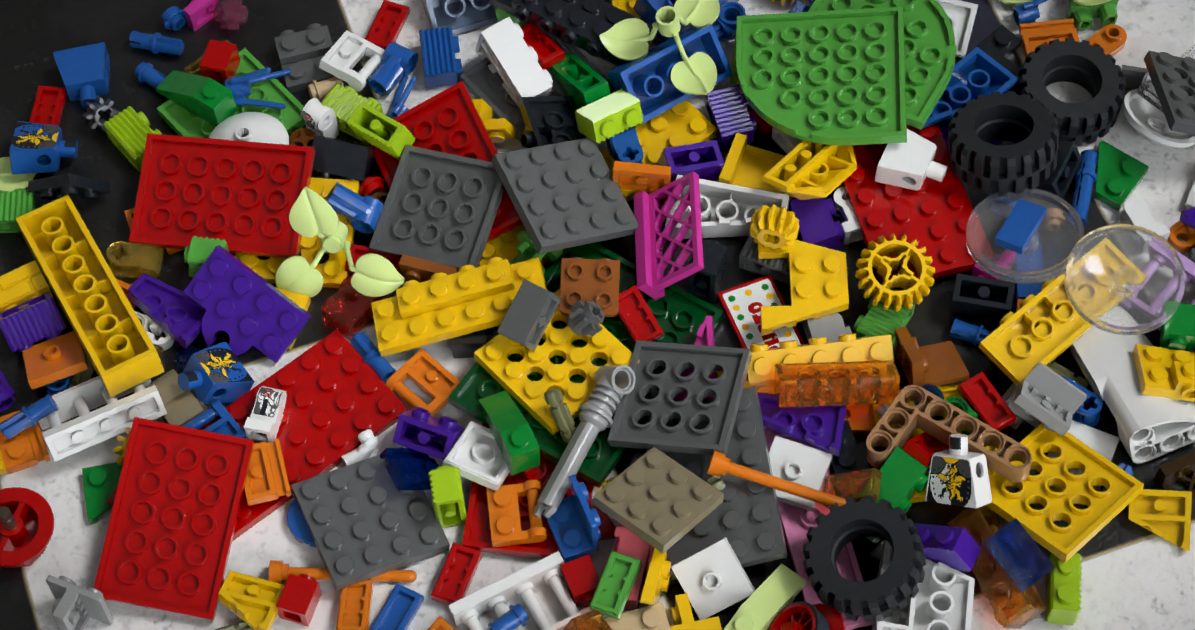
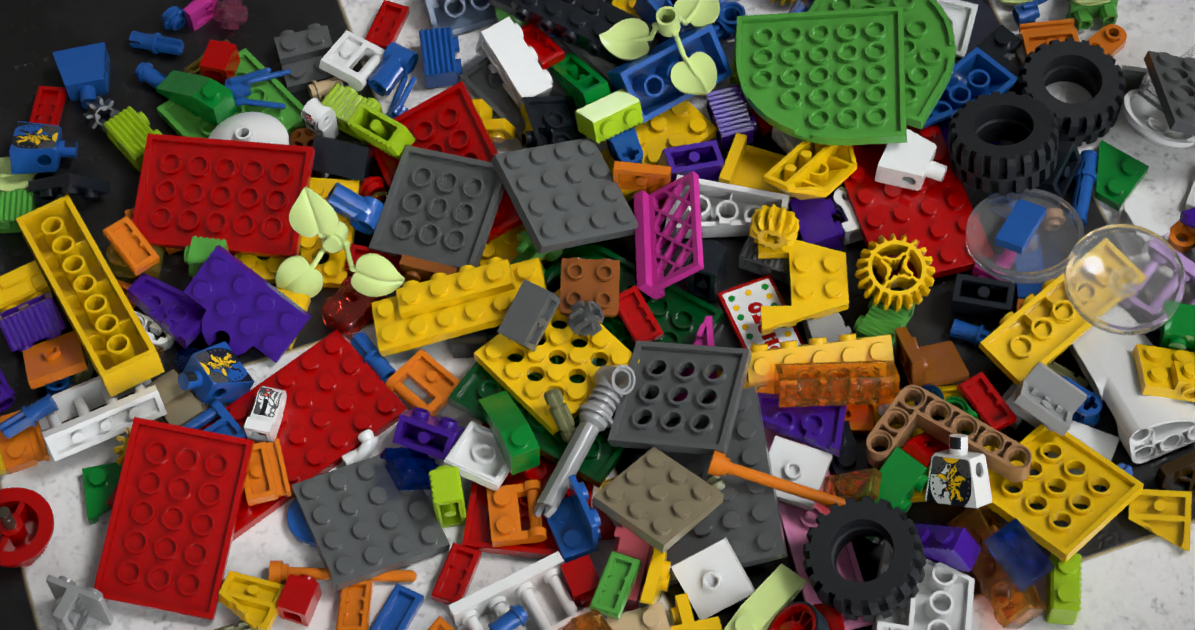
(131, 245): none -> orange plate

